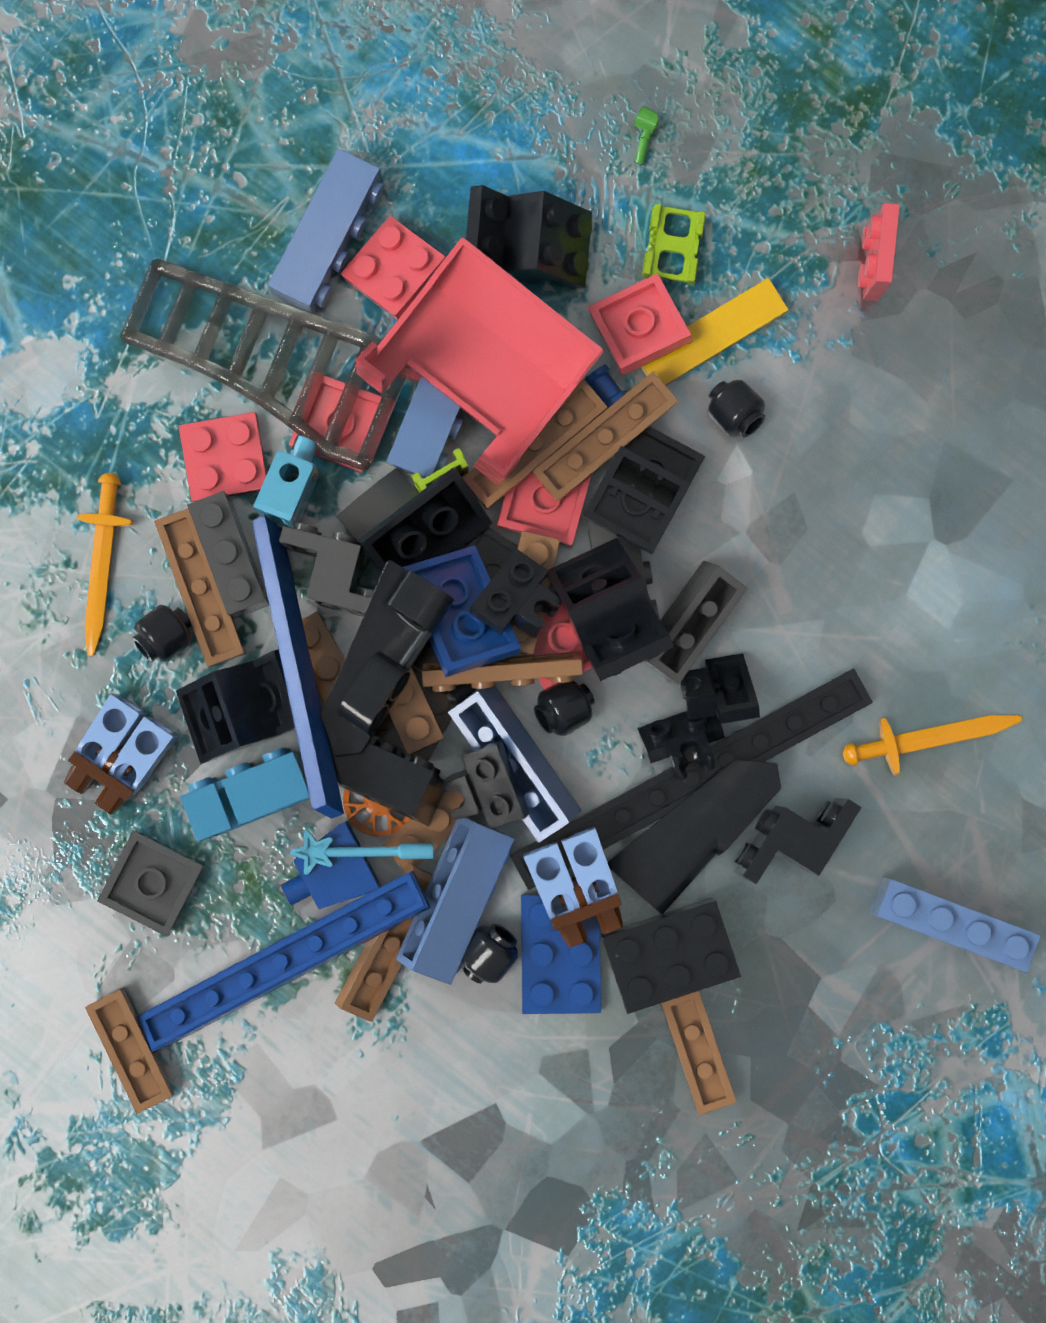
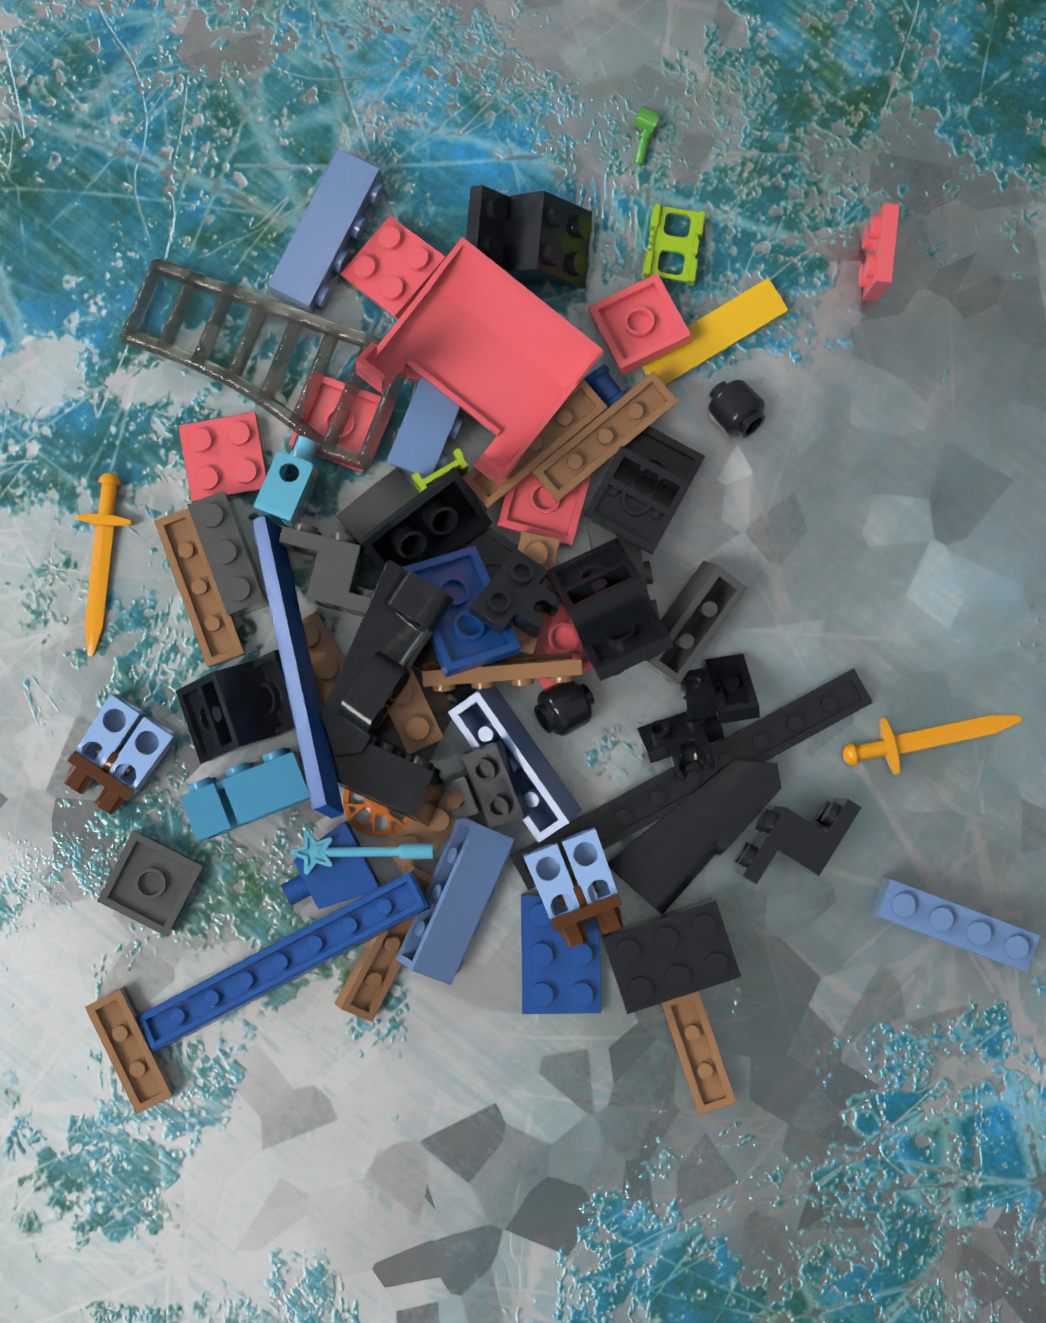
(162, 633): black head -> none
(490, 954): black head -> none

